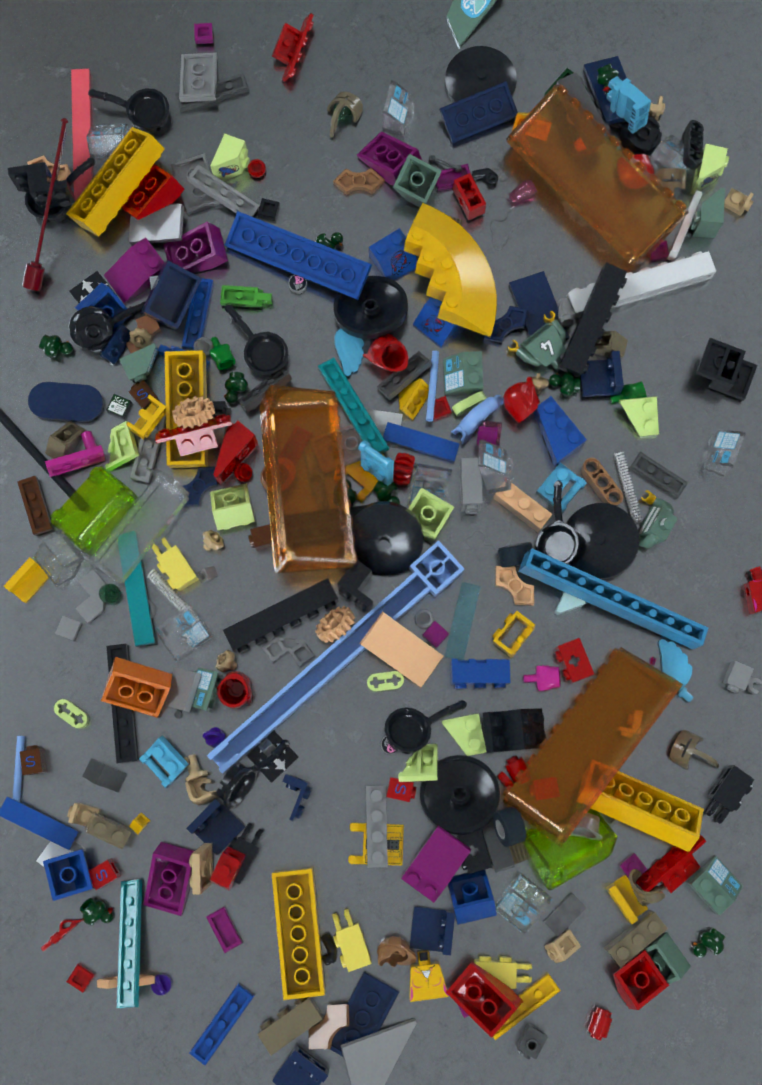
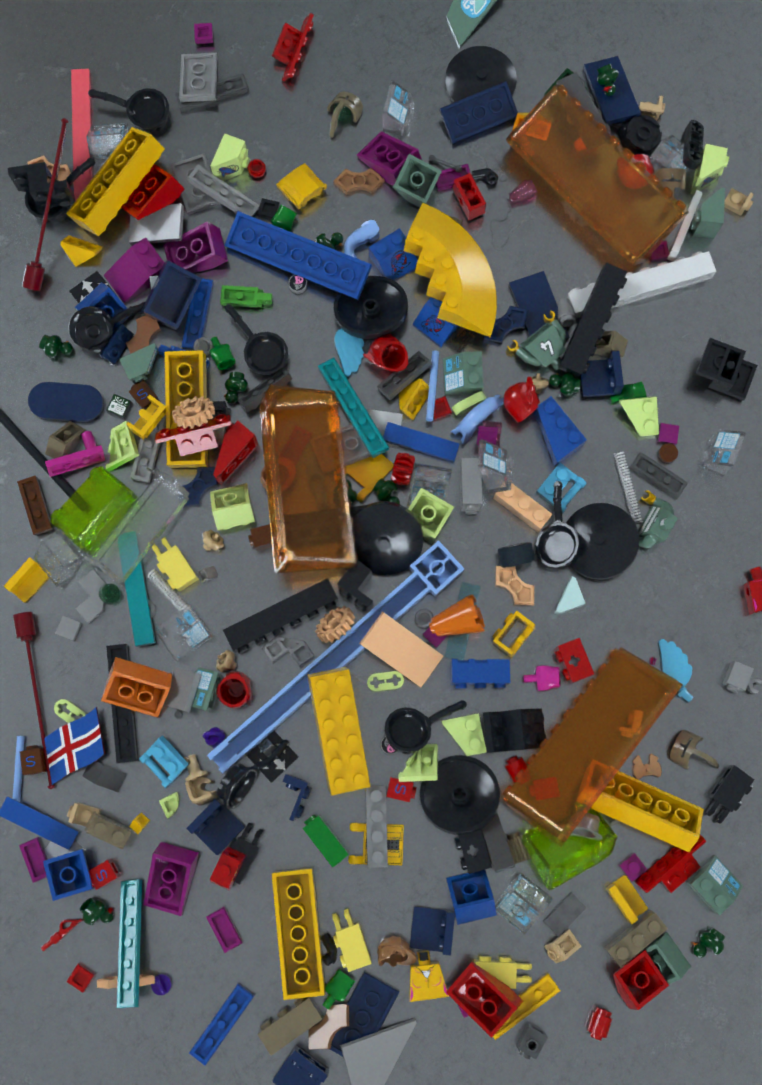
(34, 856): none -> magenta tile
(72, 744): none -> flag
(79, 250): none -> yellow slope
(140, 337): tan piece -> none
(170, 804): none -> yellowish green tile
(202, 868): tan plate -> none
(243, 472): red plate -> none
(284, 218): none -> green piece
(301, 186): none -> yellow slope
(325, 840): none -> green brick
(337, 988): none -> green piece
(338, 730): none -> yellow brick
(366, 233): none -> light blue piece
(376, 463): medium azure plate -> none
(436, 864): magenta slope -> none
(459, 618): none -> orange cone
(461, 339): none -> clear smoke tile
(504, 779): red tile -> none
(509, 826): black wheel -> none
(601, 474): medium nougat beam -> none
(613, 599): dark azure brick -> none
(628, 103): medium azure hips -> none
(643, 897): dark tan helmet -> none
(652, 768): none -> tan piece
(668, 434): none -> magenta tile
(668, 453): none -> reddish brown tile

